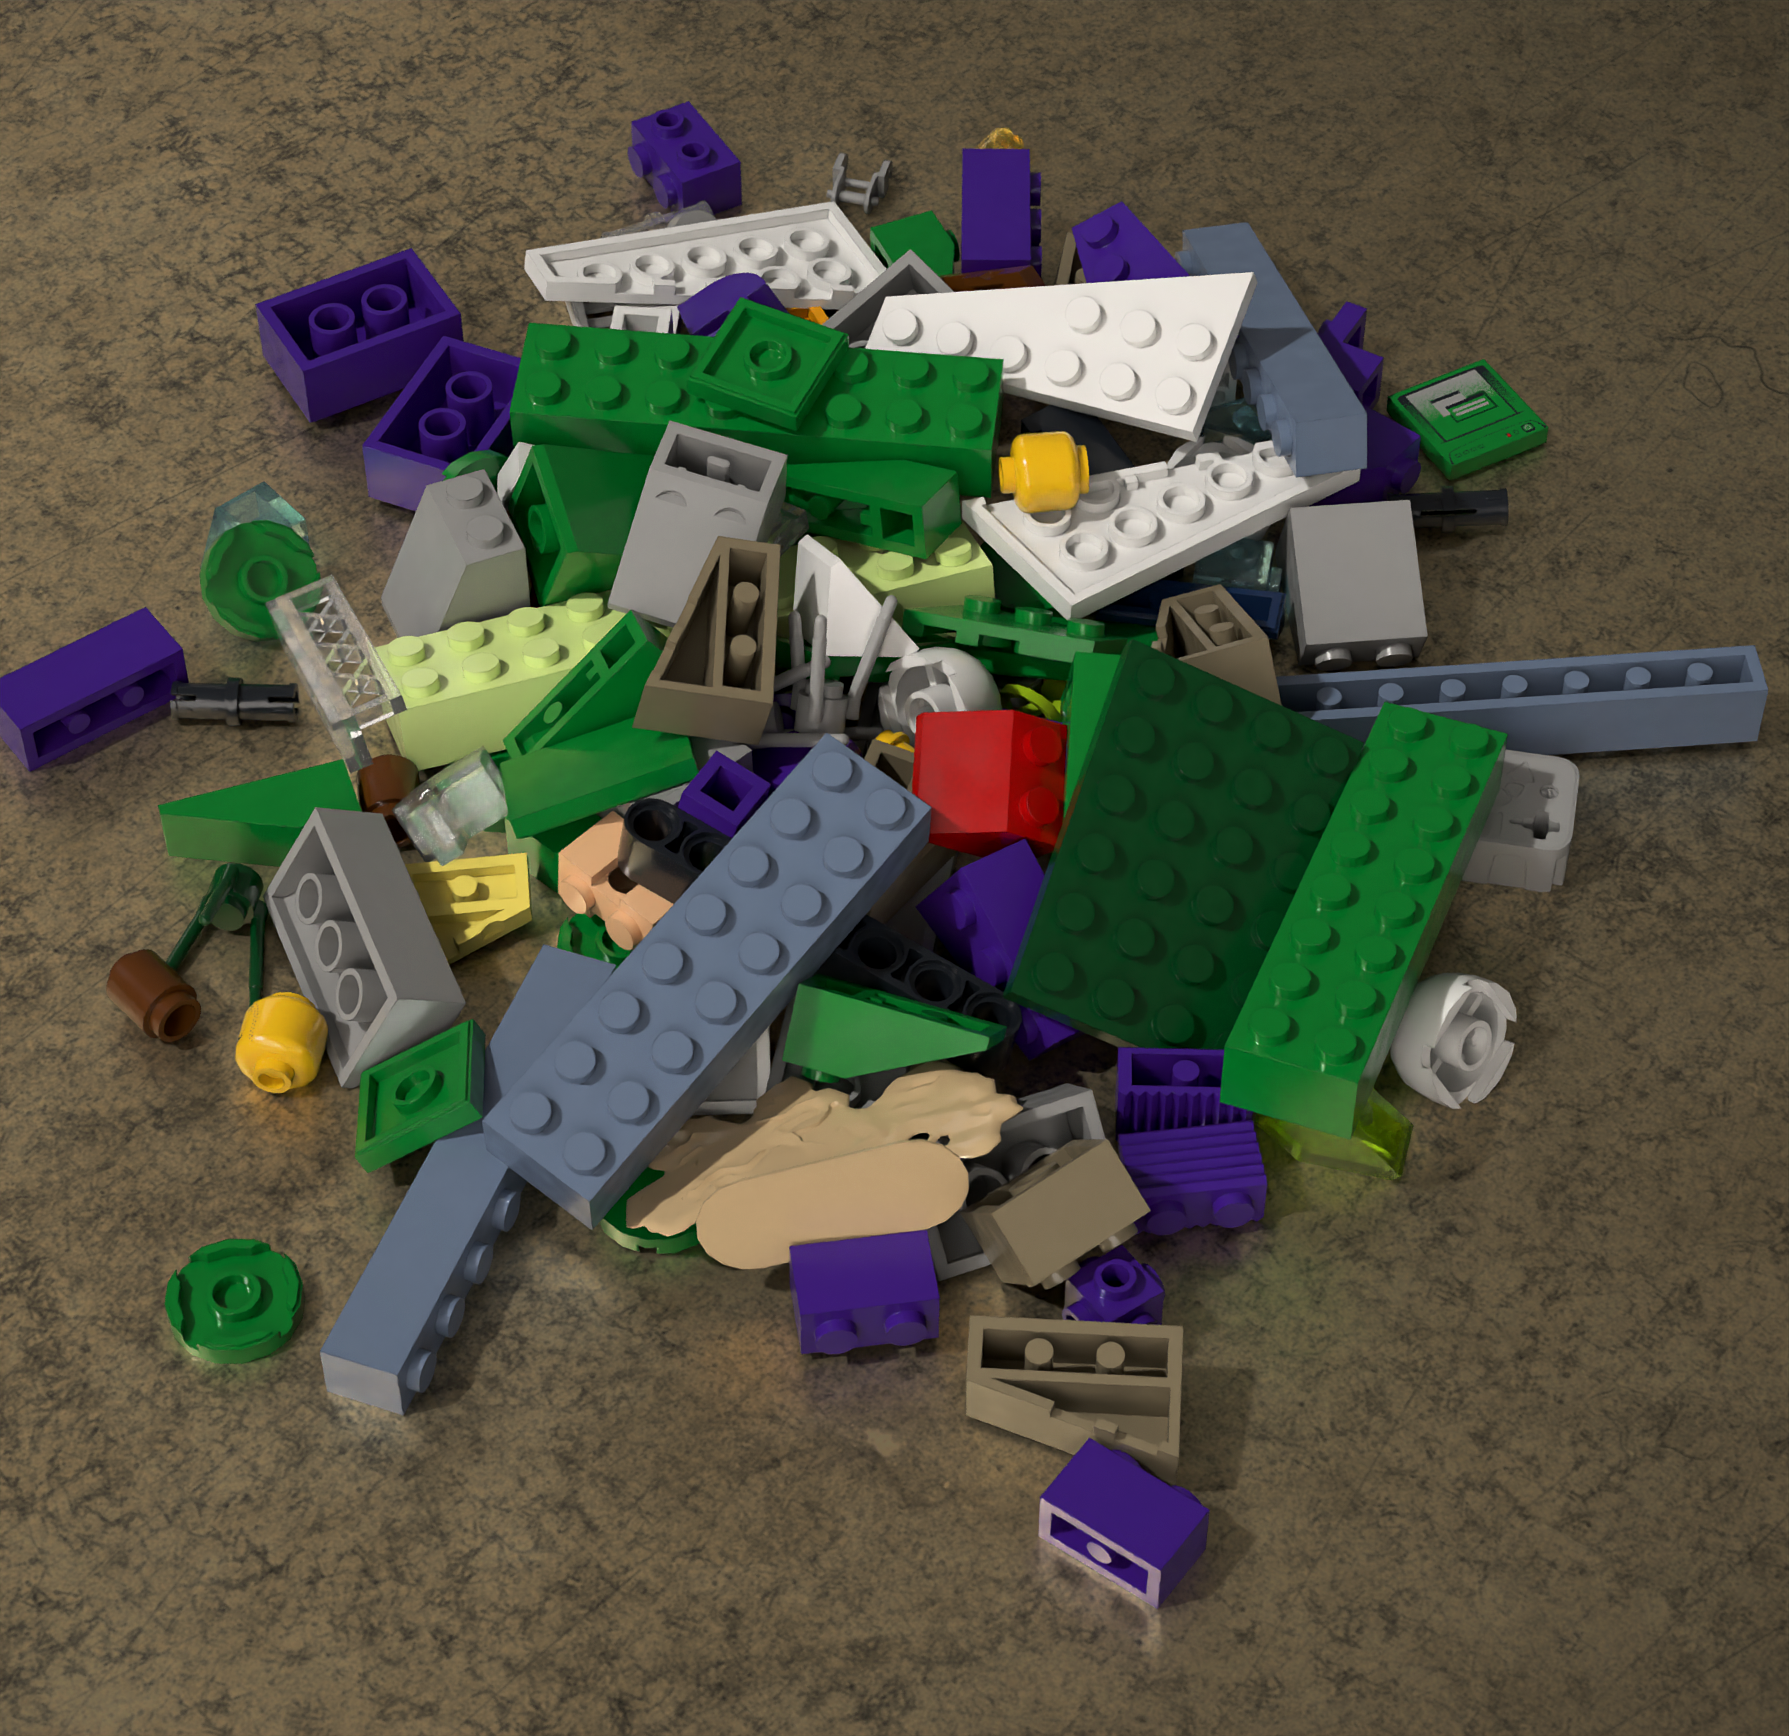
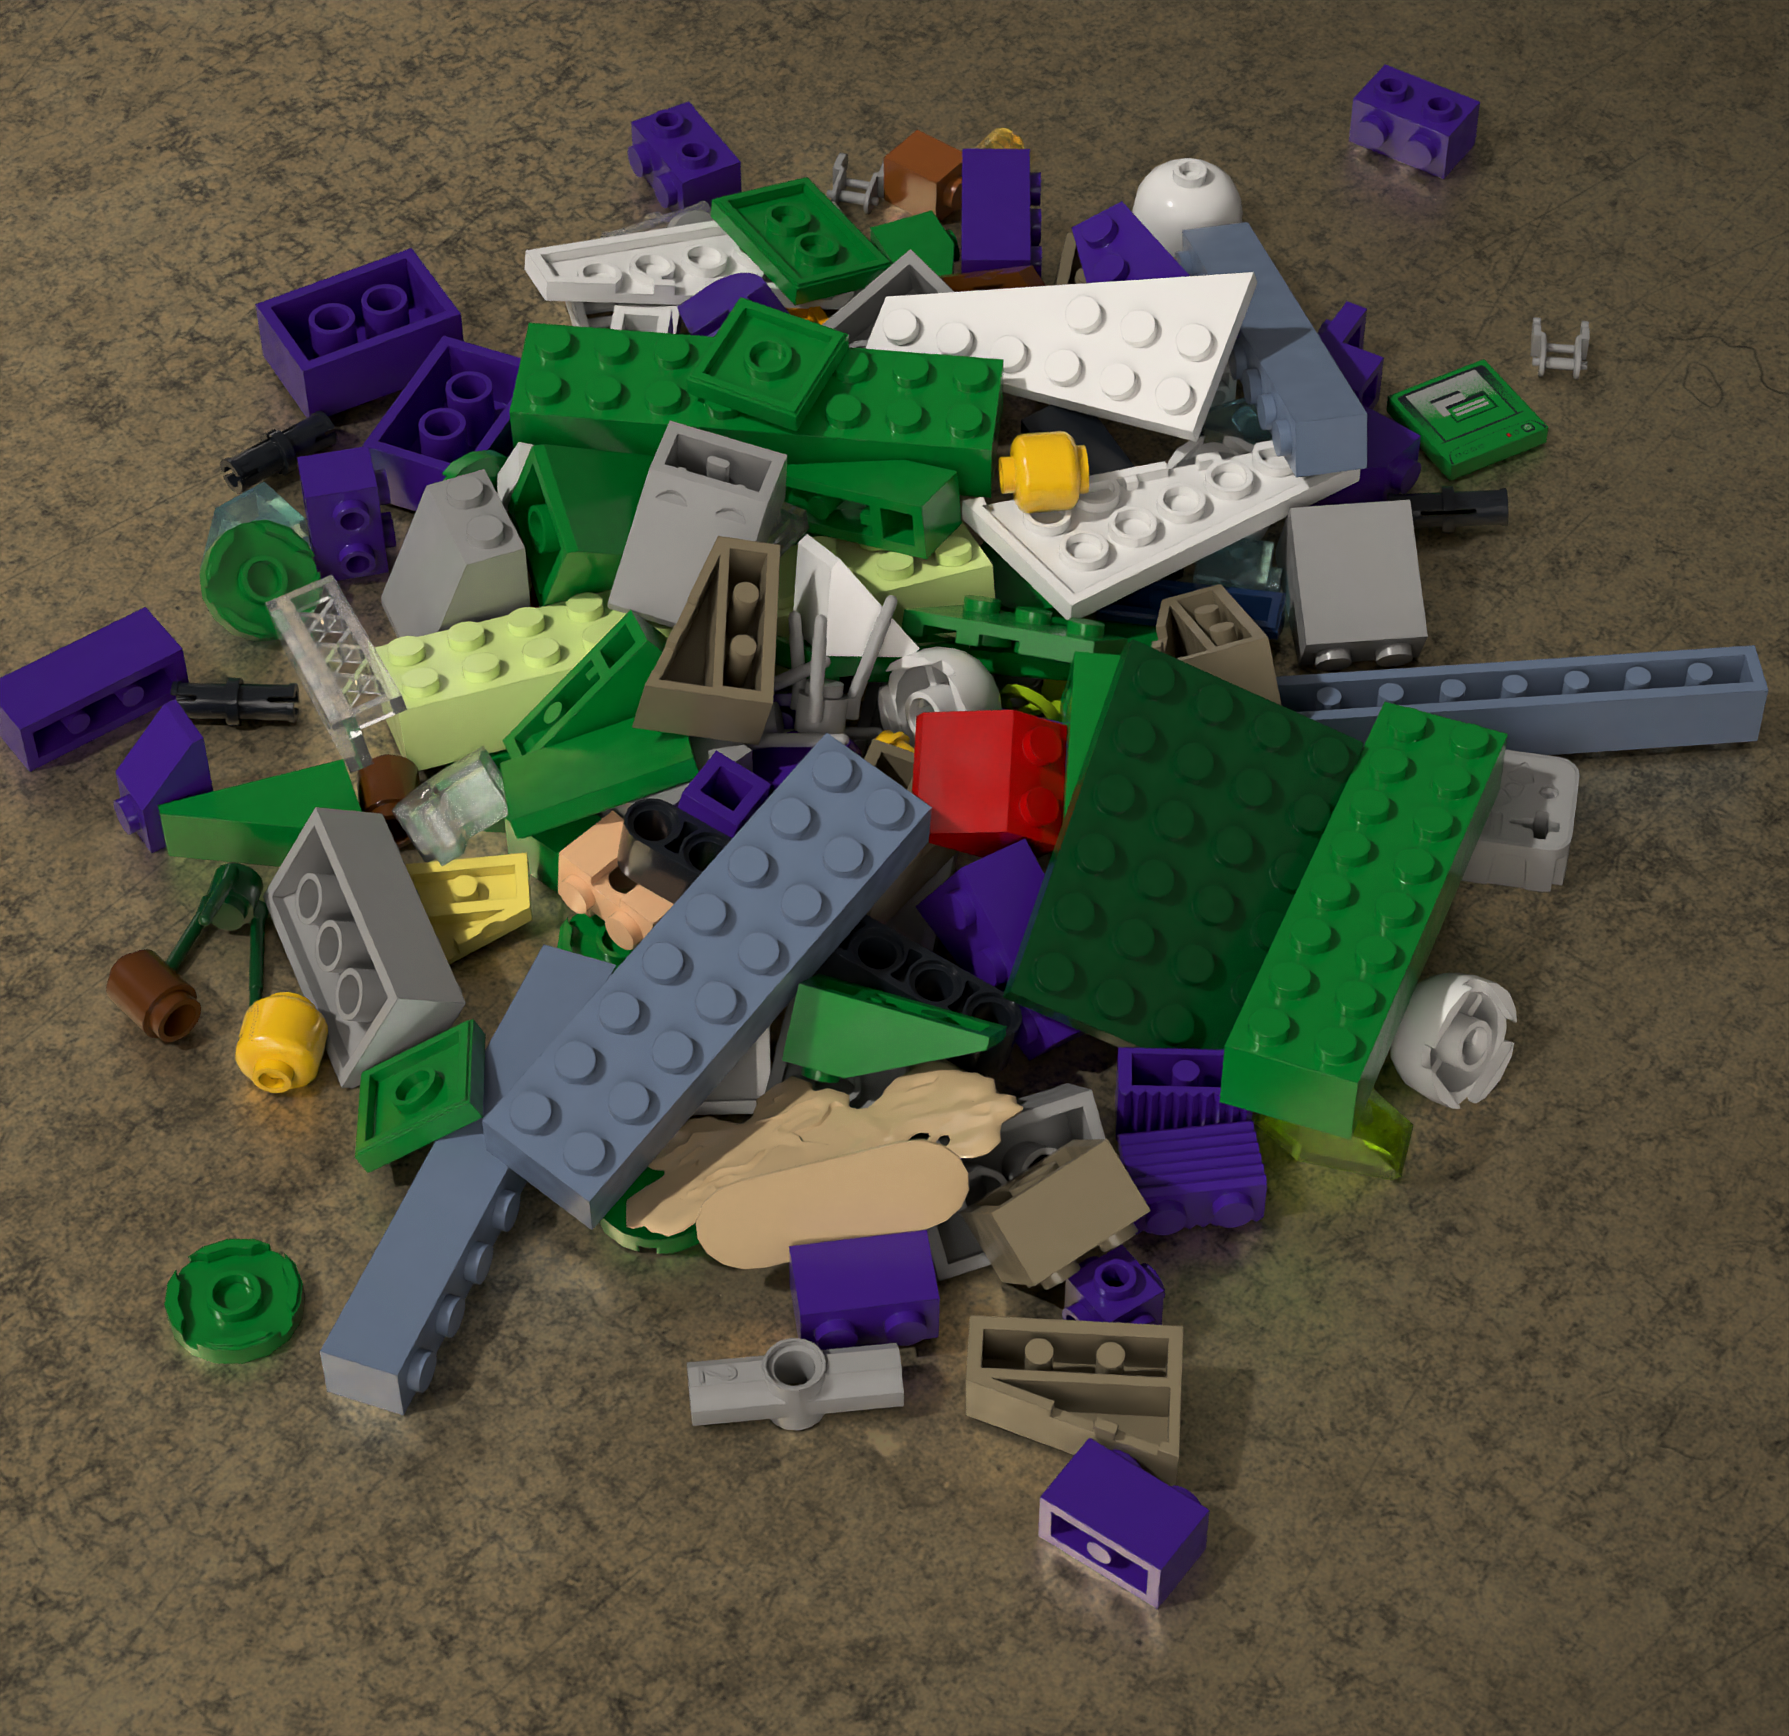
(161, 768): none -> dark purple slope
(278, 452): none -> black pin
(345, 514): none -> dark purple brick
(800, 240): none -> green tile
(829, 1378): none -> light grey piece
(924, 176): none -> dark orange brick
(1185, 197): none -> white cylinder
(1414, 121): none -> dark purple brick
(1540, 347): none -> light grey piece

